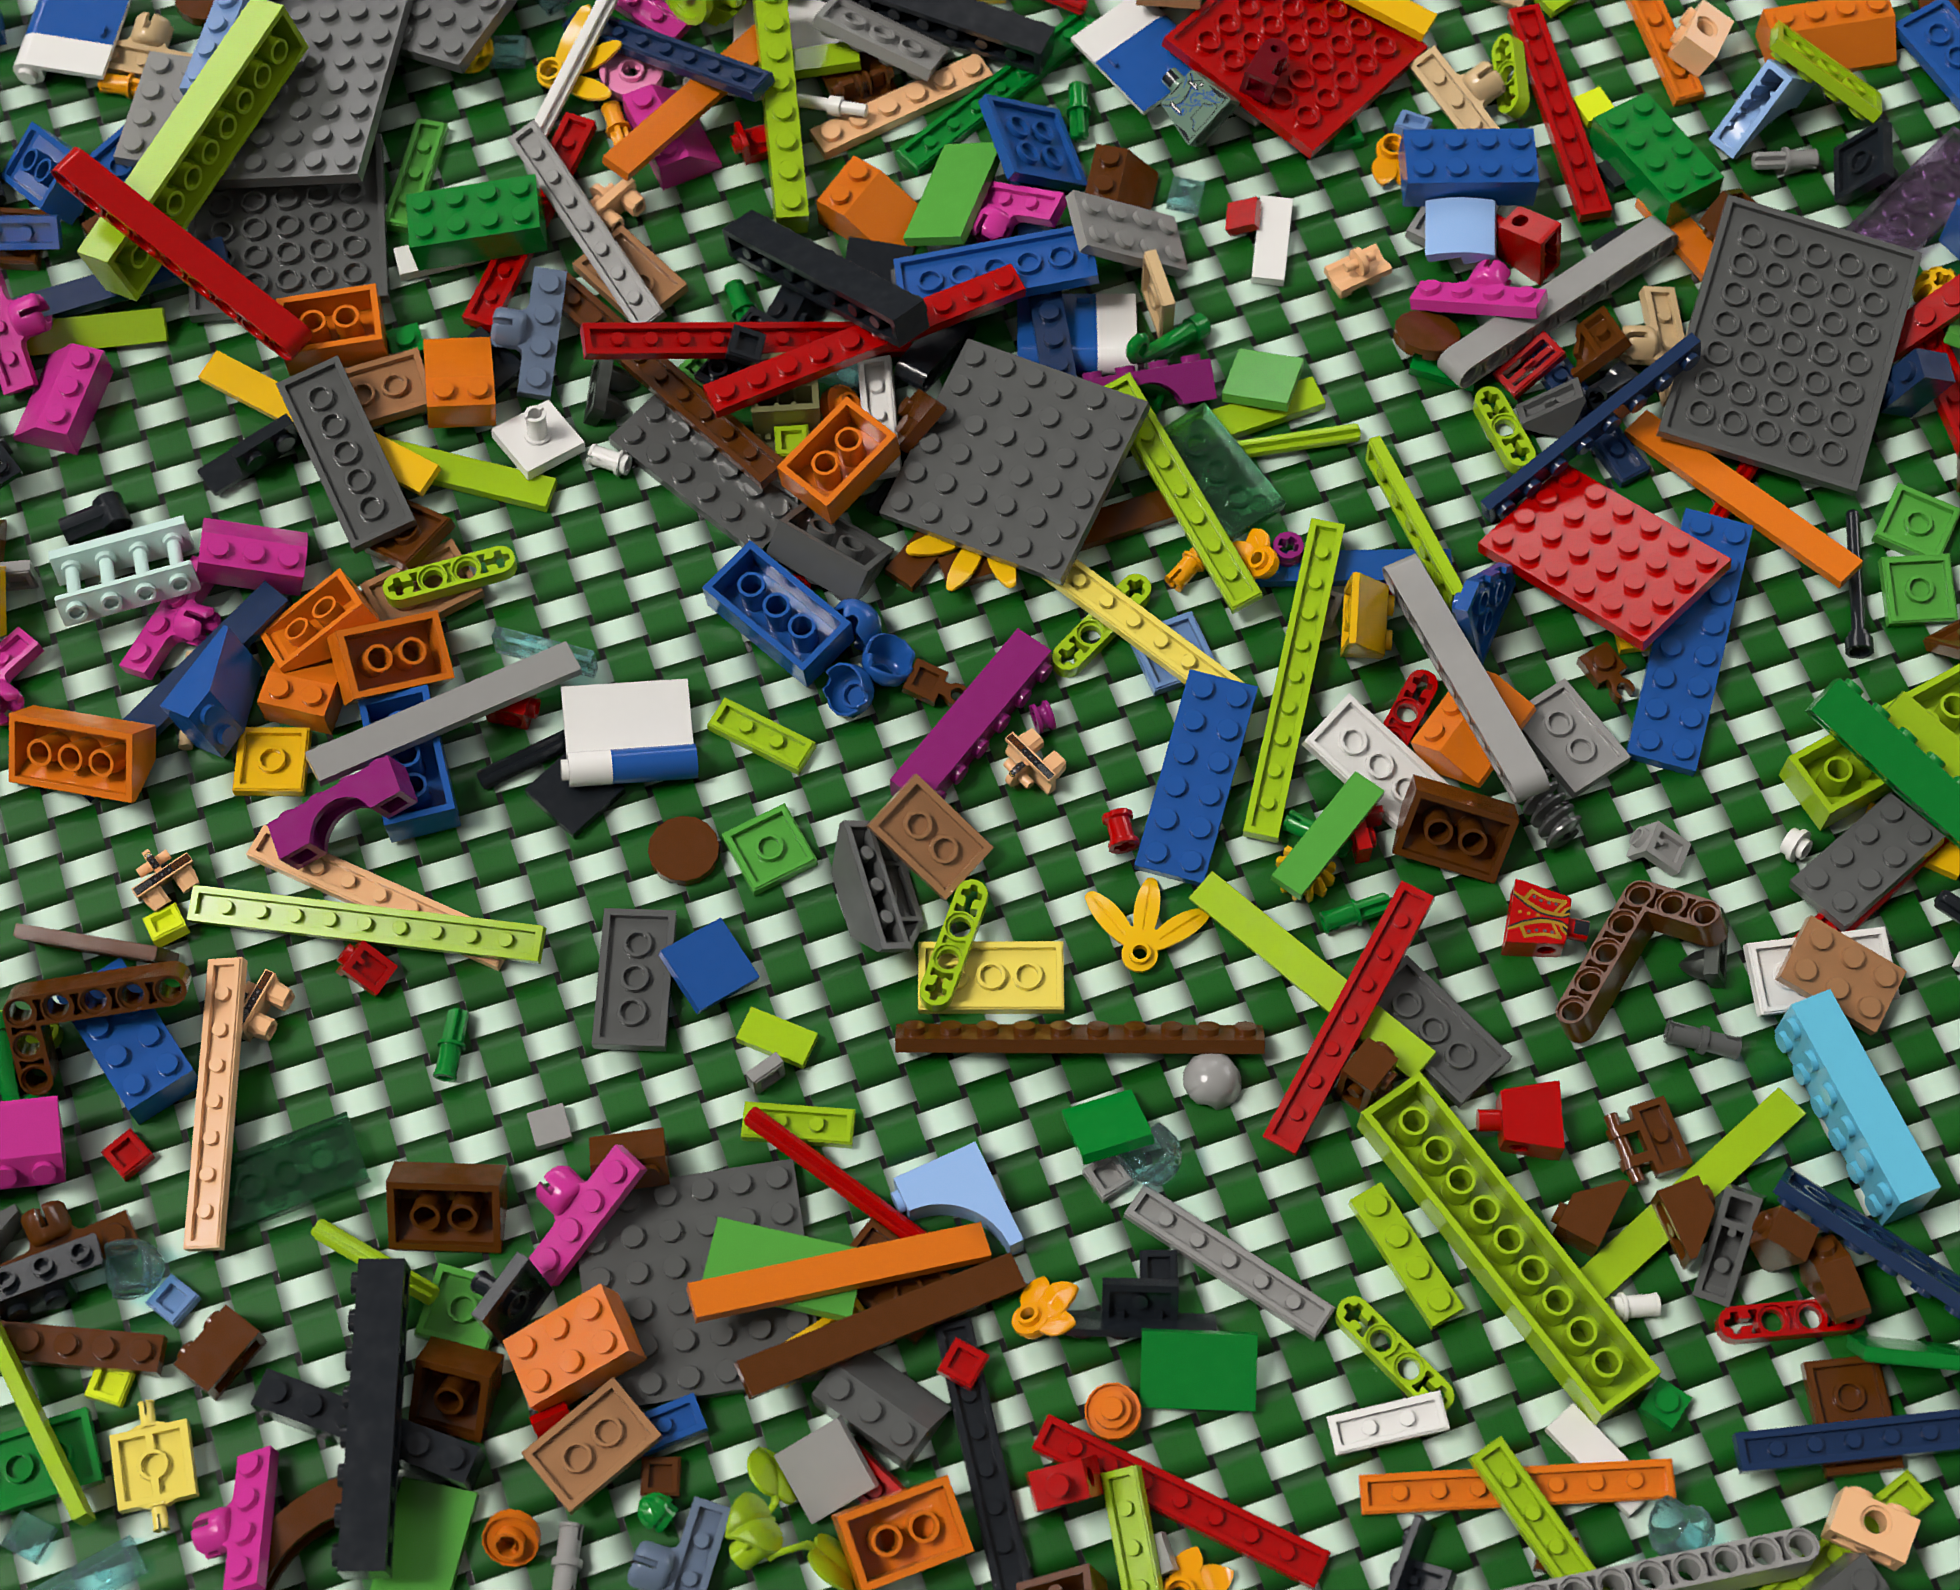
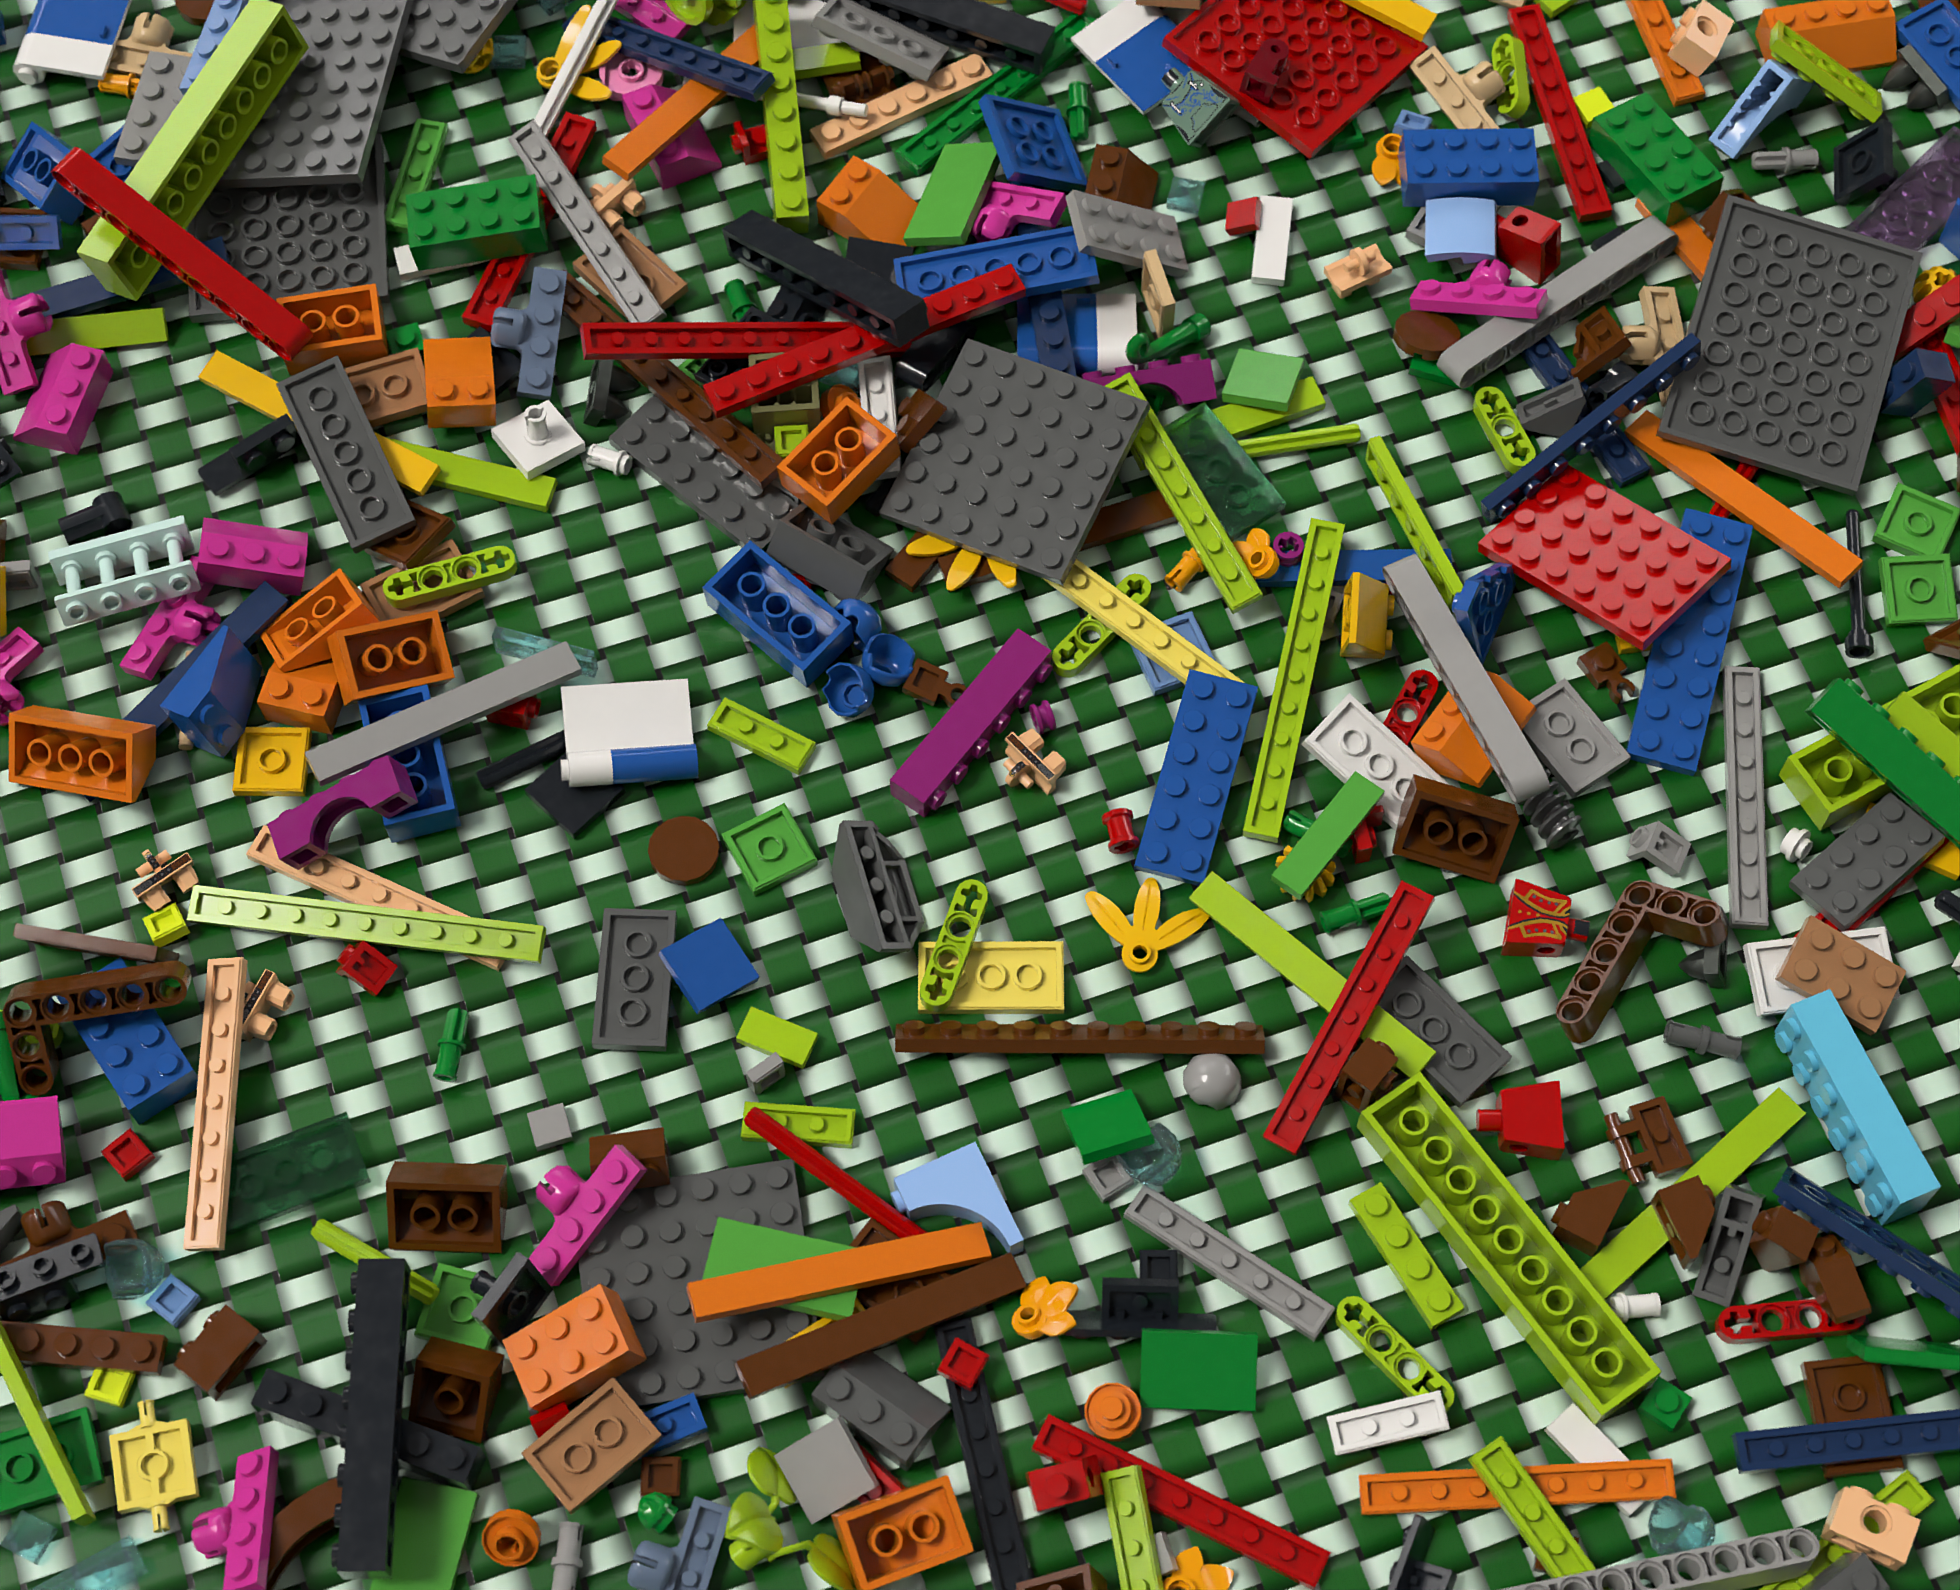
(617, 127): light orange axle -> none
(745, 345): black tile -> none
(929, 836): medium nougat plate -> none
(1538, 373): red tile -> none
(1745, 798): none -> light grey tile
(1913, 68): none -> pearl dark grey tile

